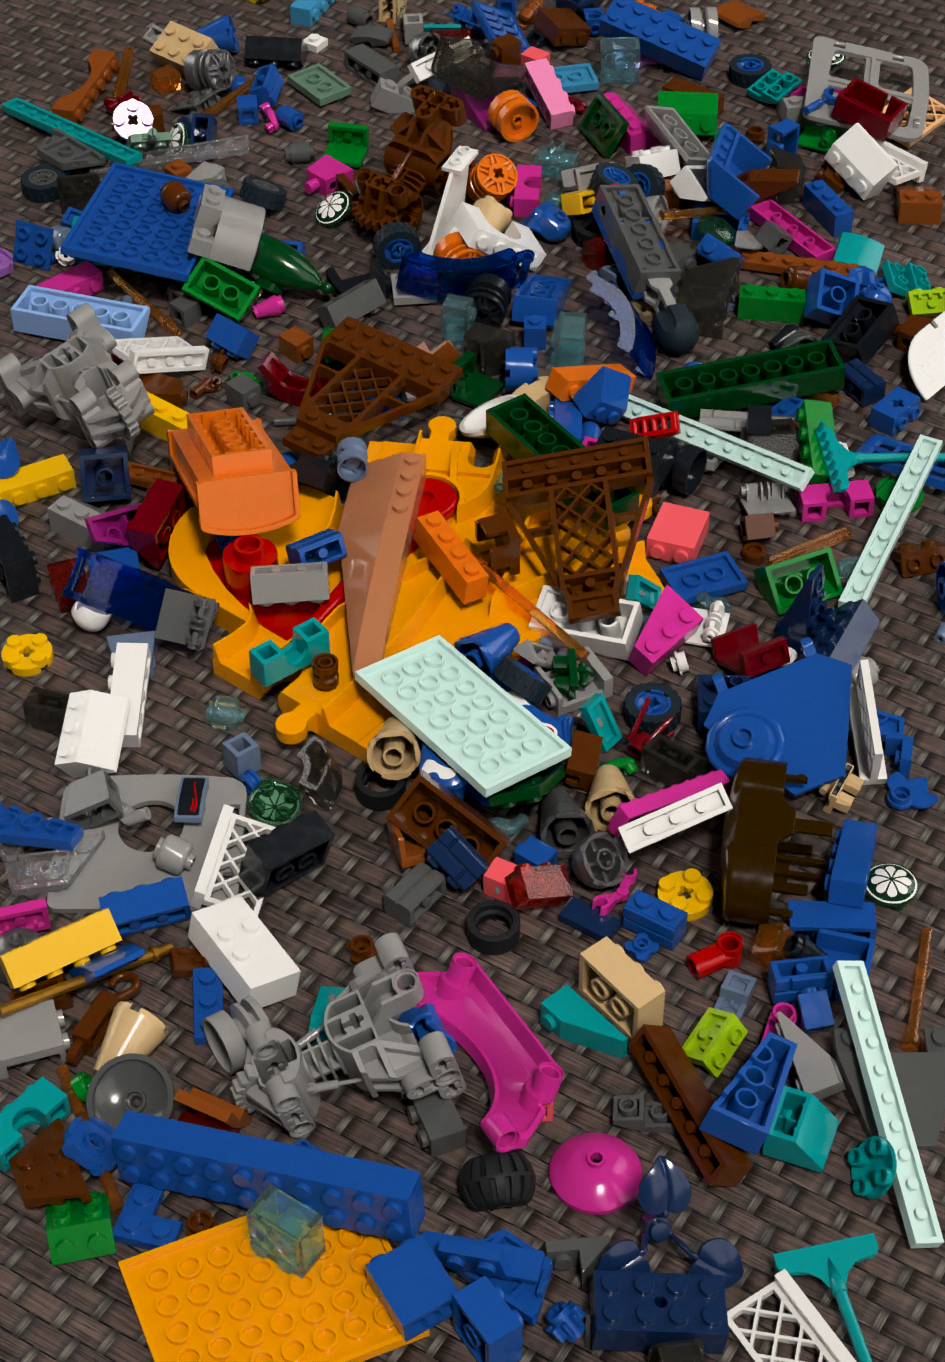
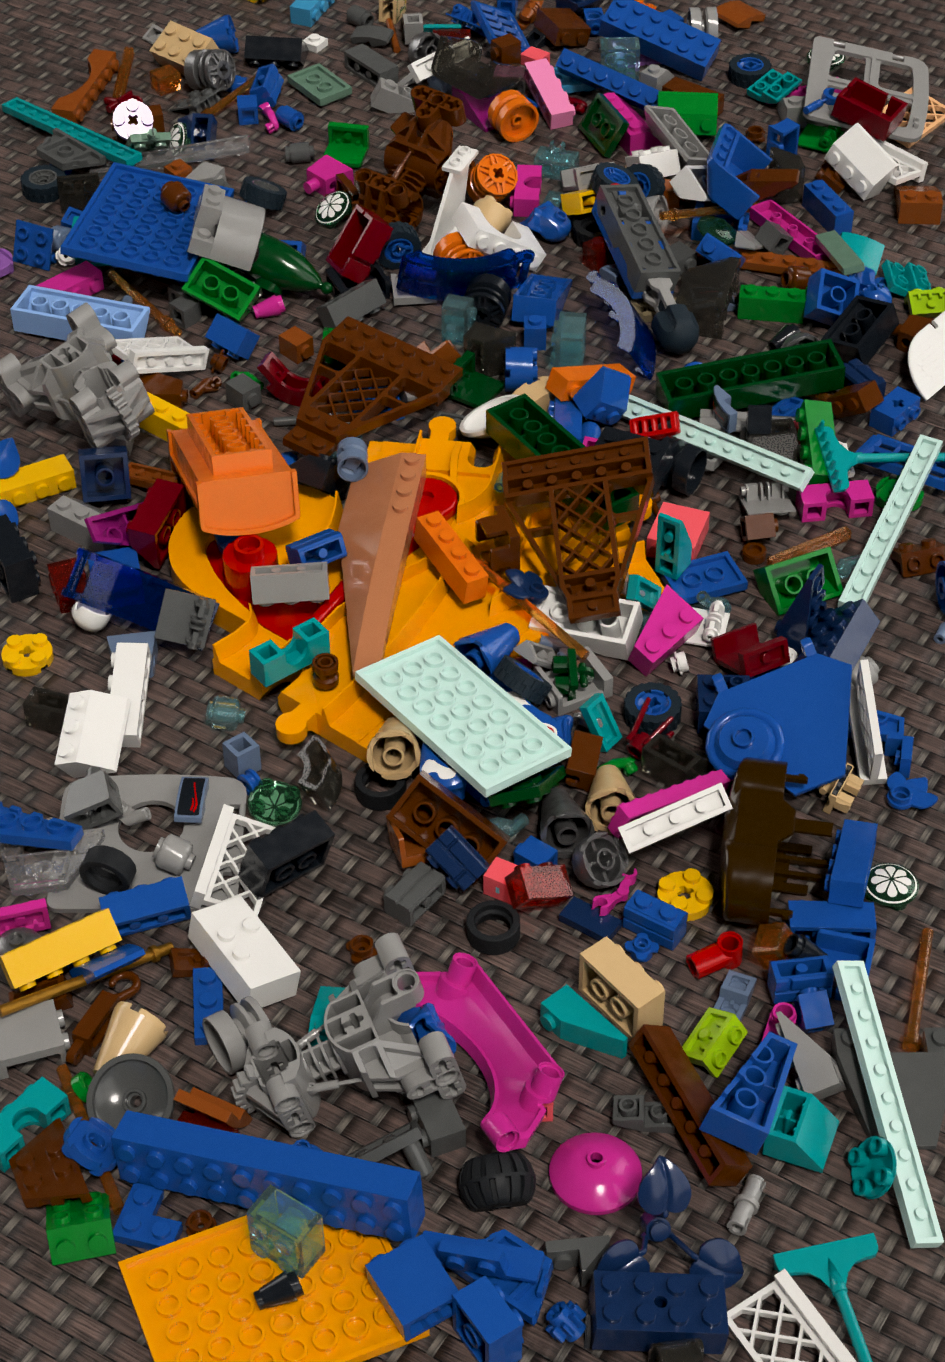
(111, 859): none -> black tyre
(279, 1291): none -> black cone
(359, 244): none -> dark red piece
(403, 1138): none -> dark grey piece
(526, 586): none -> dark blue plate
(606, 79): none -> blue brick
(655, 76): none -> light grey slope
(672, 547): none -> teal slope
(723, 411): none -> sand blue slope
(746, 1204): none -> light grey pin
(839, 253): none -> sand green tile
(855, 399): none -> reddish brown brick

